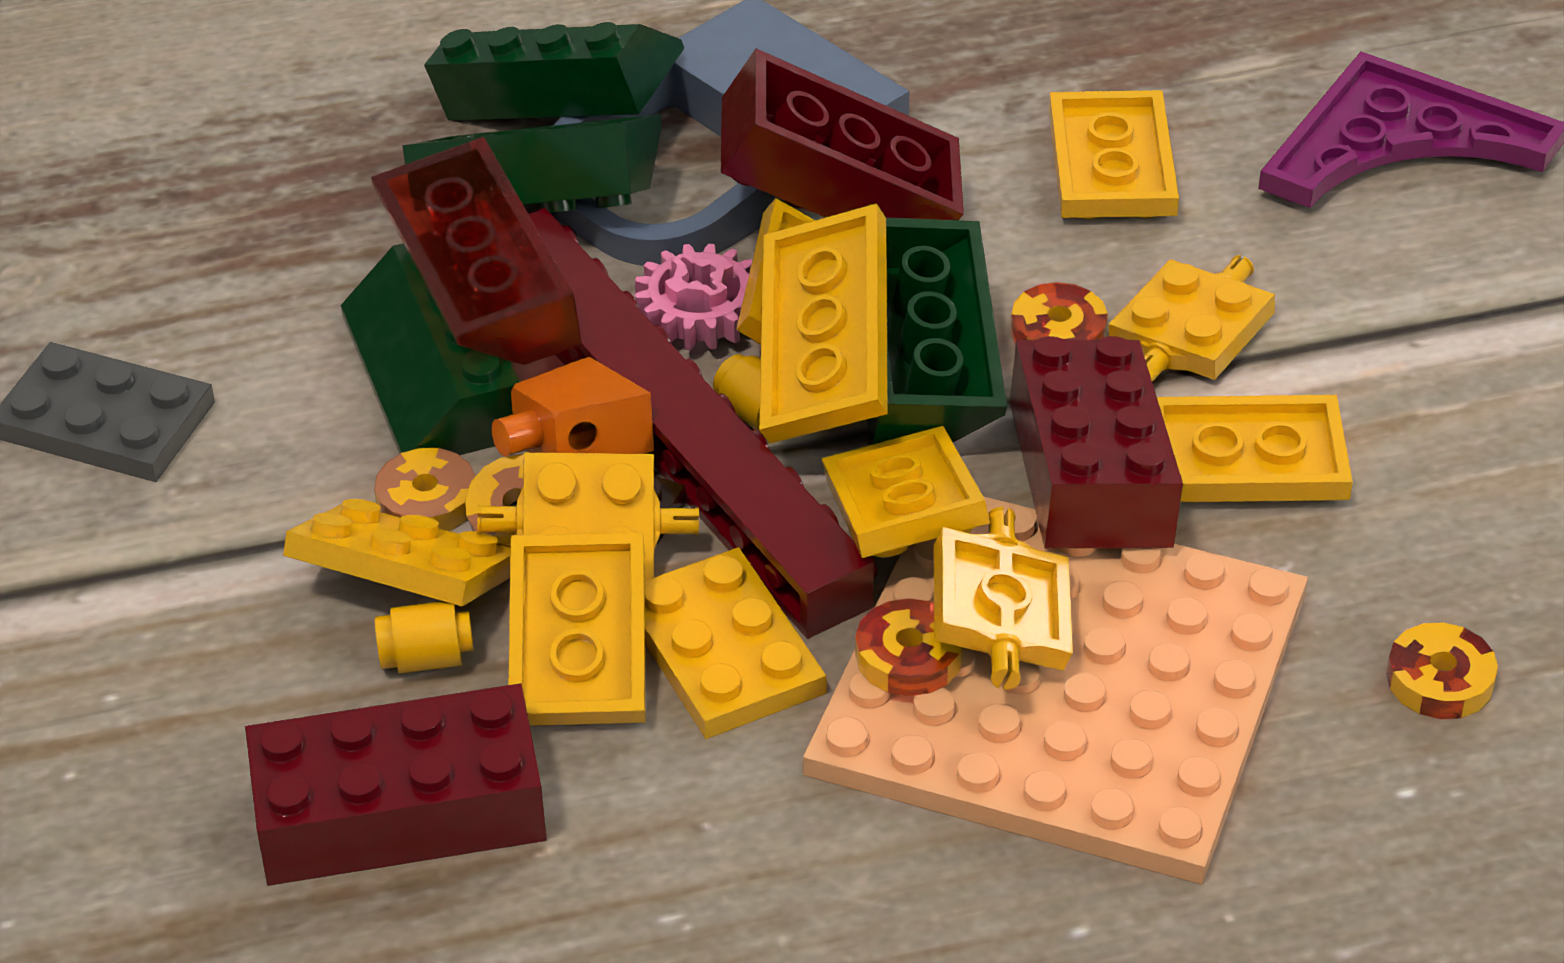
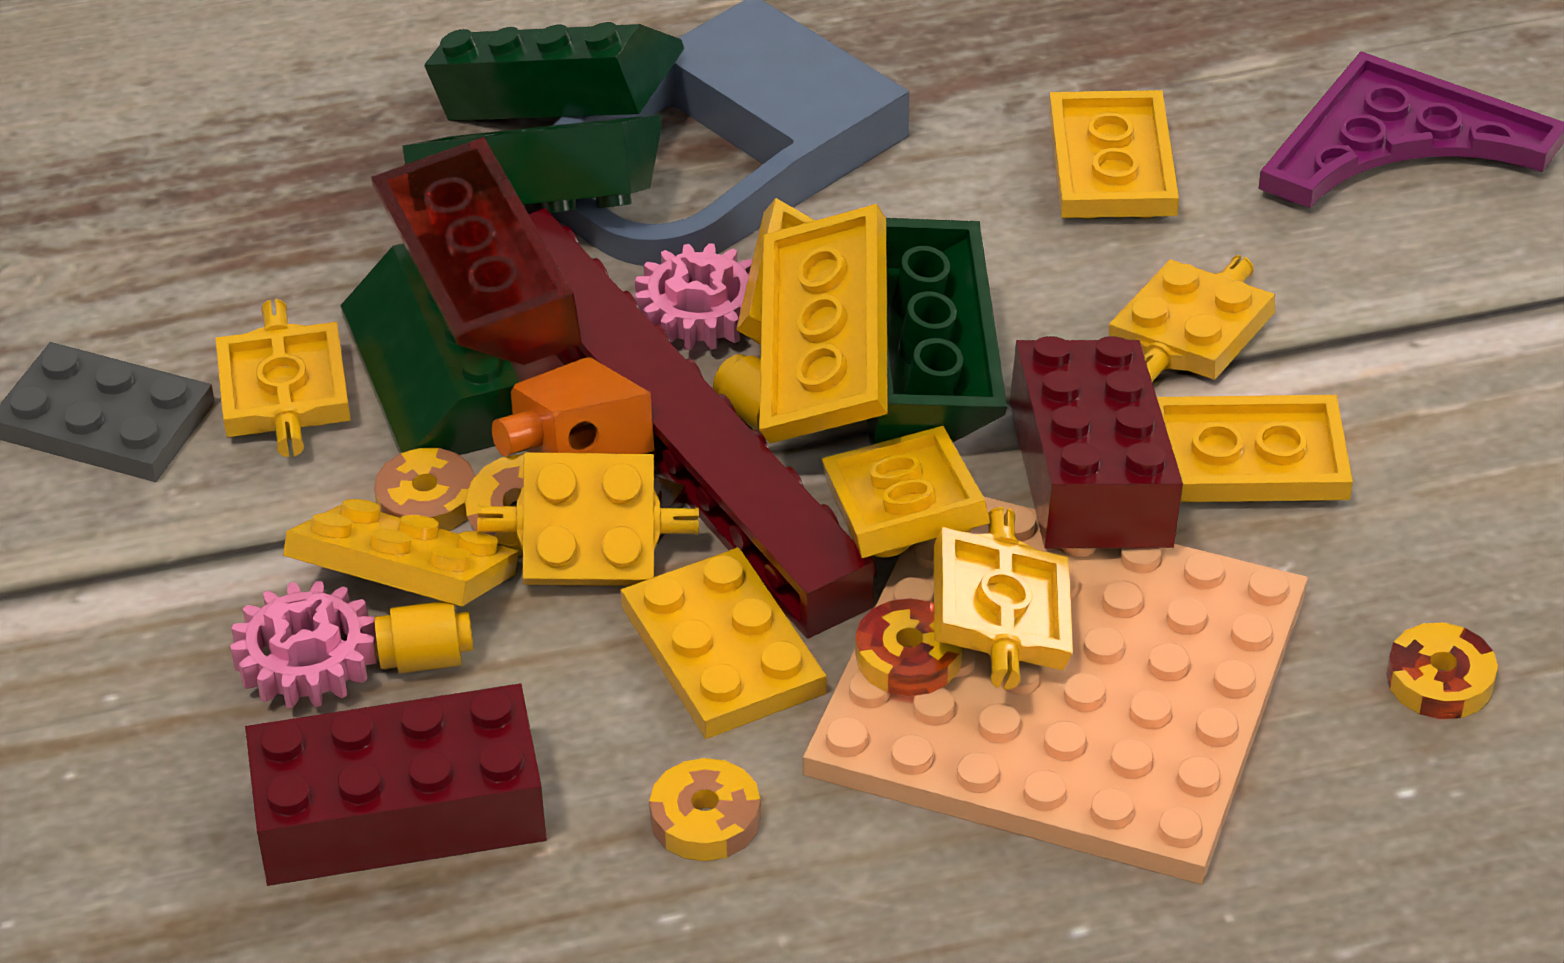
(282, 379): none -> yellow plate
(304, 644): none -> bright pink gear
(578, 627): yellow plate -> none
(707, 833): none -> yellow piece
(834, 146): dark red brick -> none
(1060, 312): piece -> none

